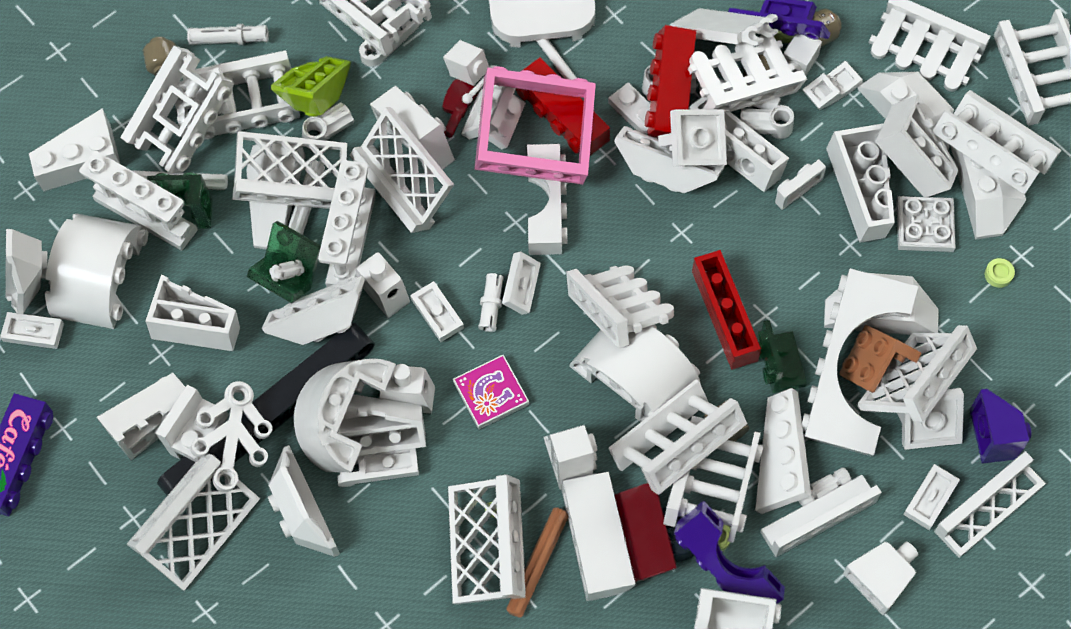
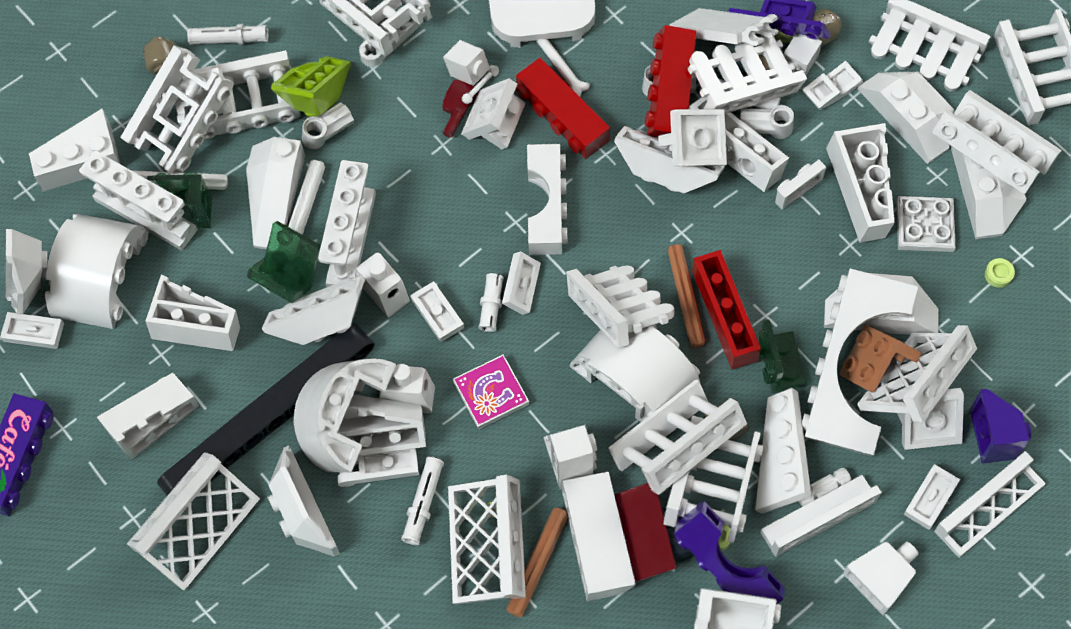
(180, 427): white bracket -> none
(233, 431): white plant -> none
(283, 192): white fence -> none
(286, 270): white piece -> none
(391, 184): white fence -> none
(413, 532): none -> white pin
(417, 118): white wedge -> none
(526, 165): bright pink window -> none
(630, 106): white plate -> none
(686, 296): none -> nougat axle
(915, 150): white wedge -> none

